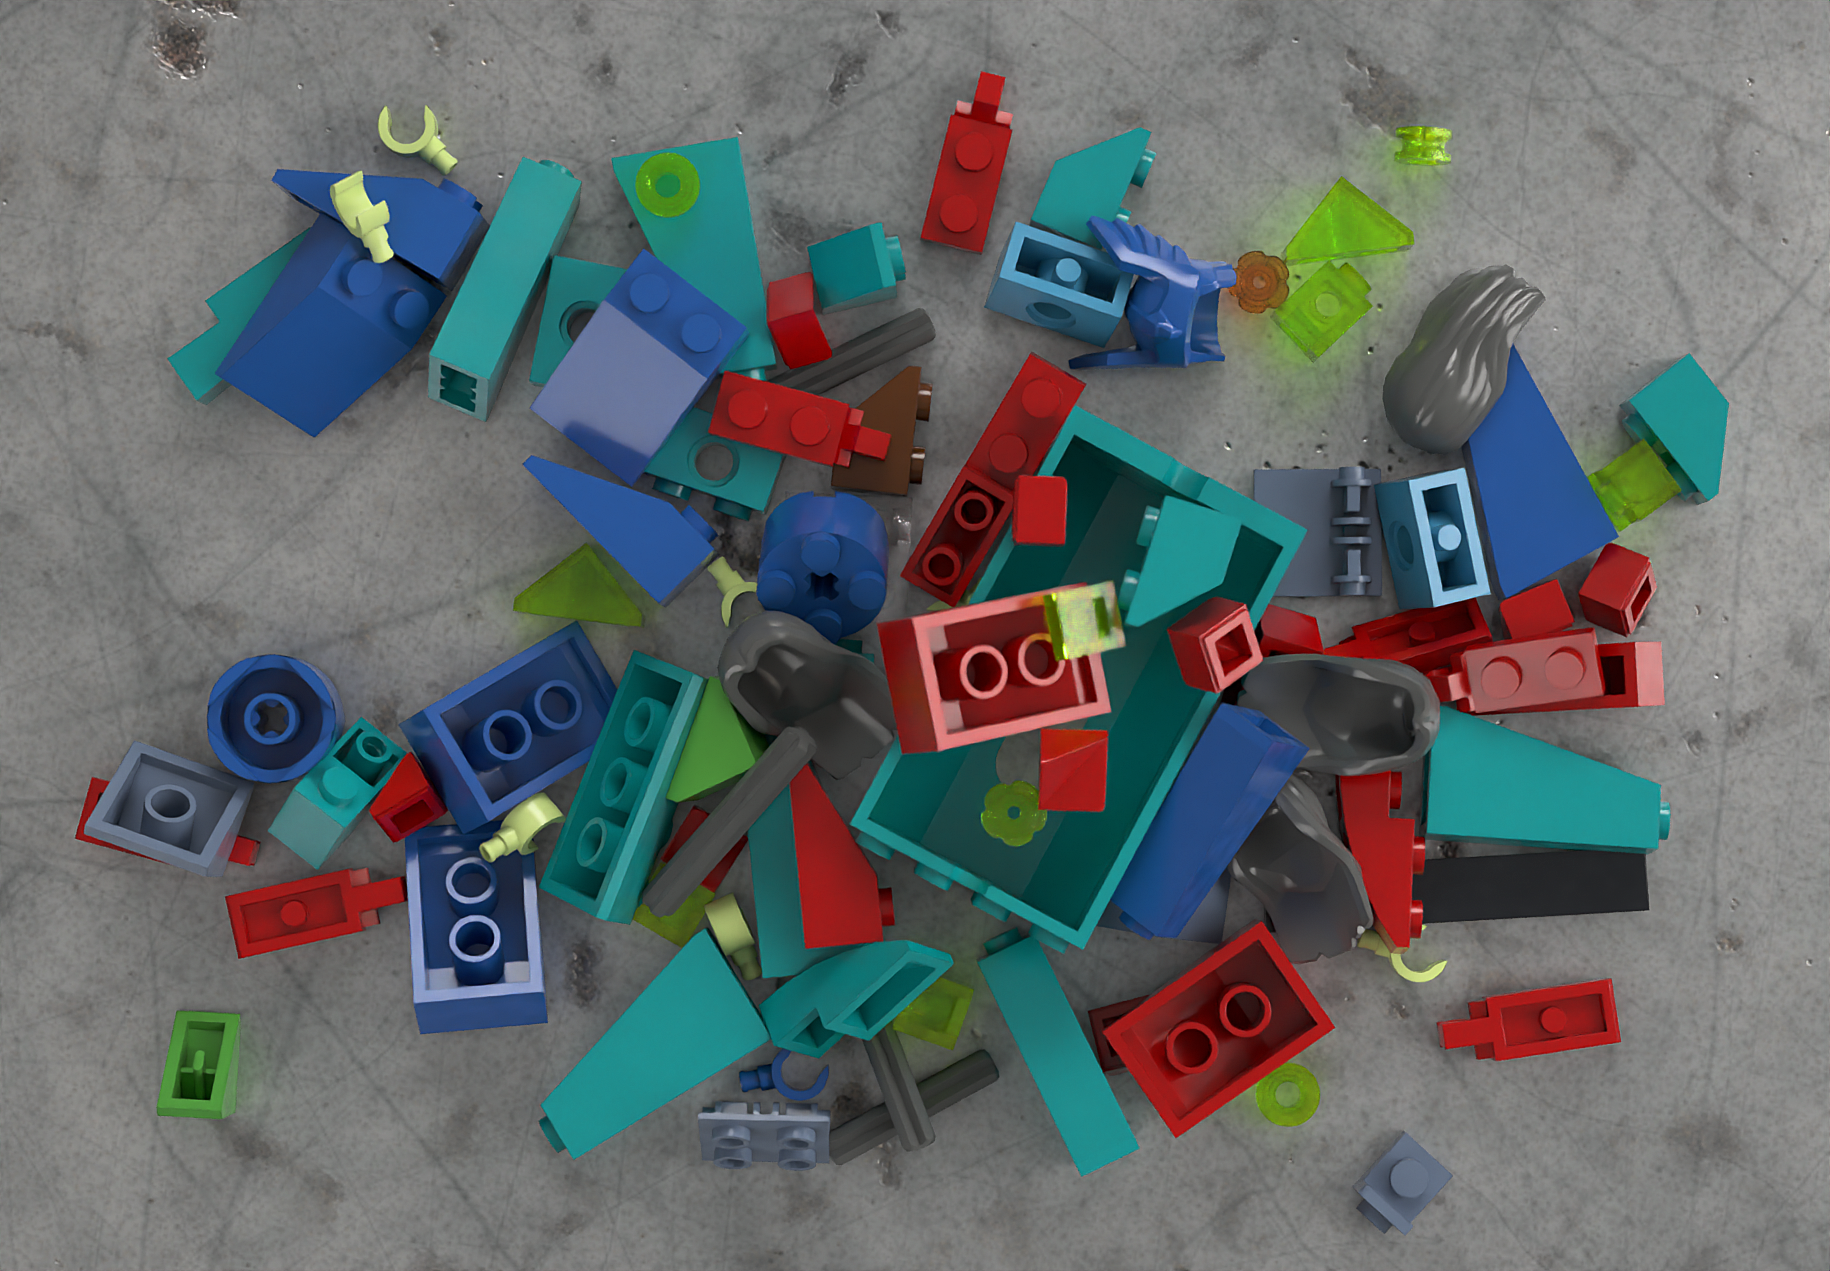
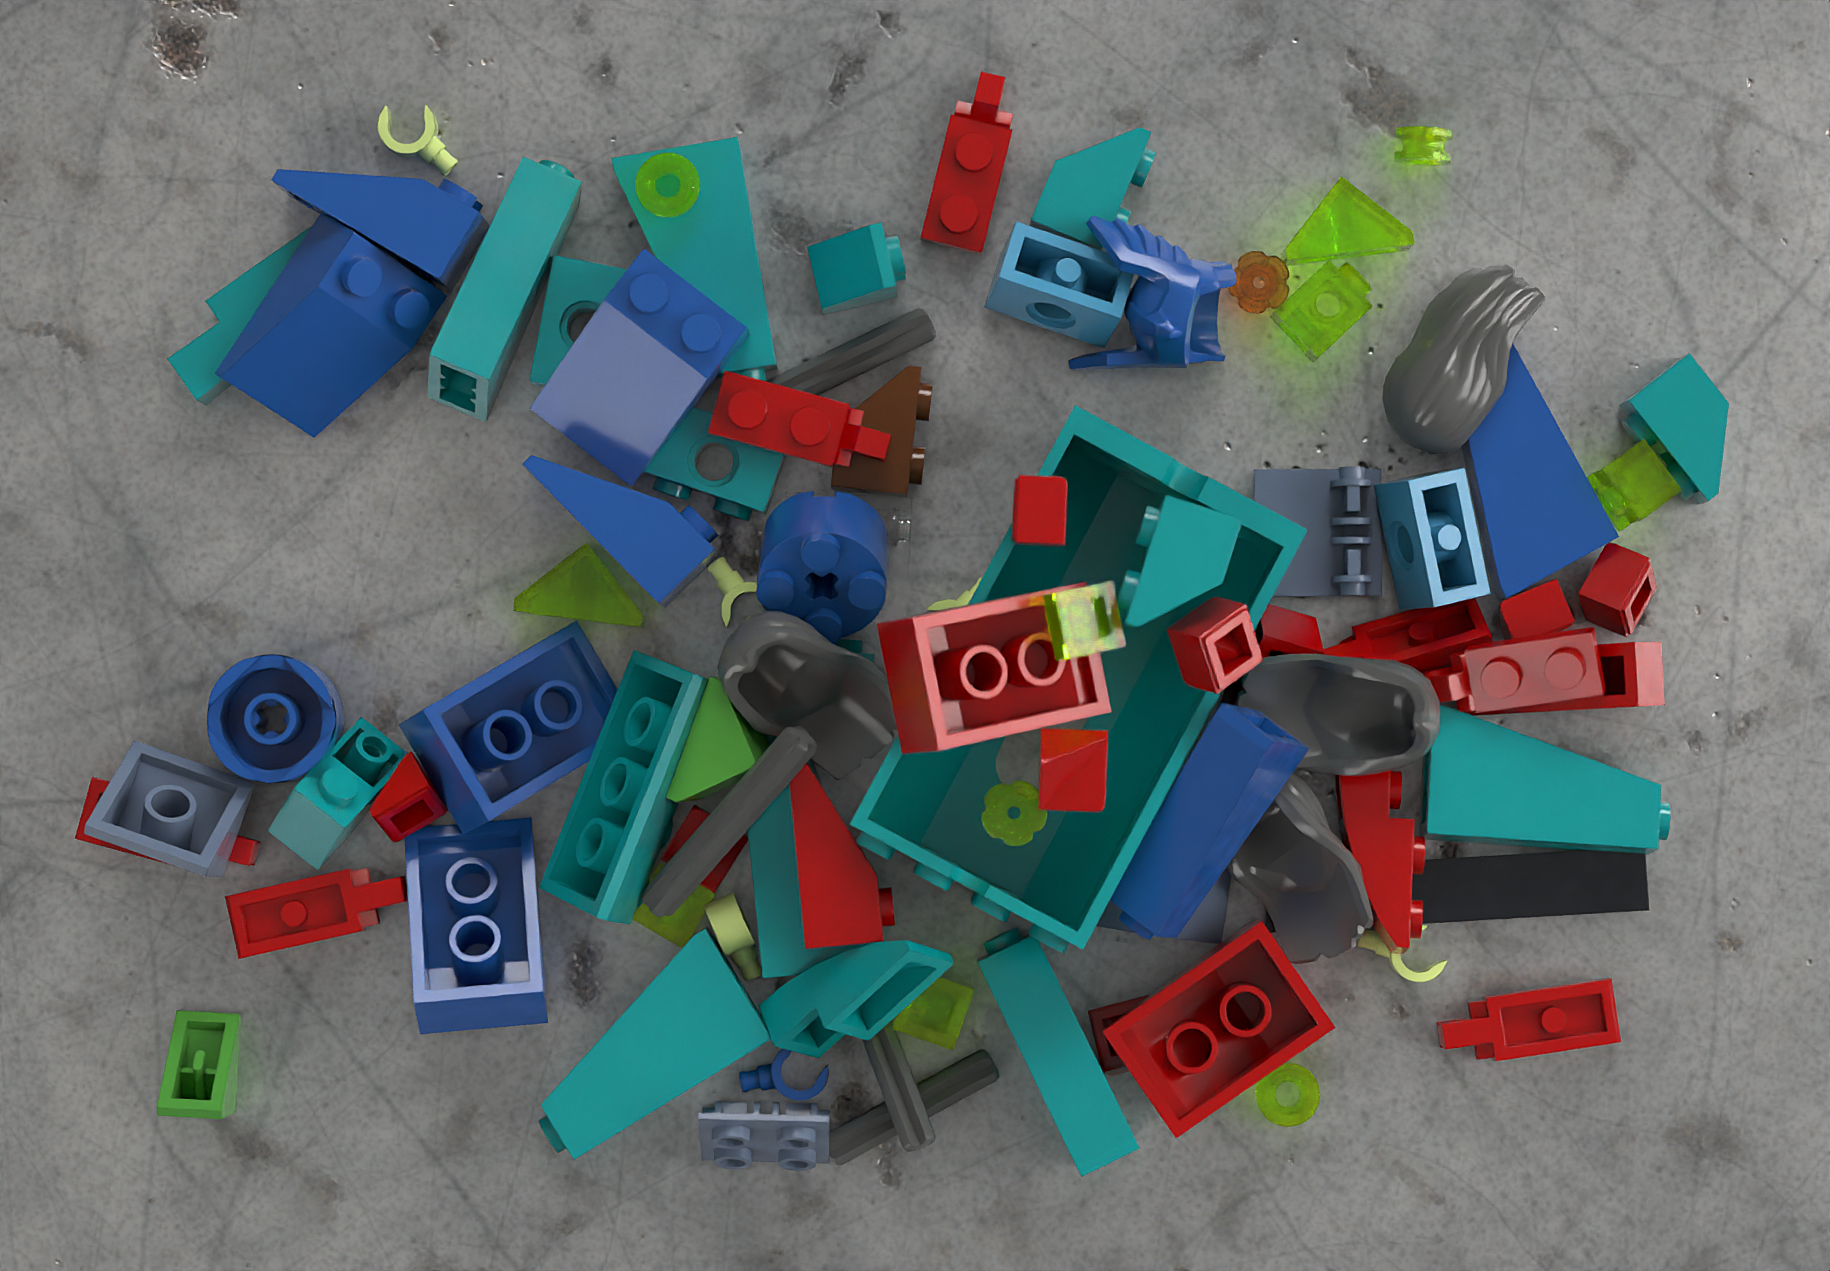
(361, 216): yellowish green piece -> none
(521, 827): yellowish green piece -> none
(794, 321): red slope -> none
(984, 487): red slope -> none
(1400, 1185): sand blue bracket -> none

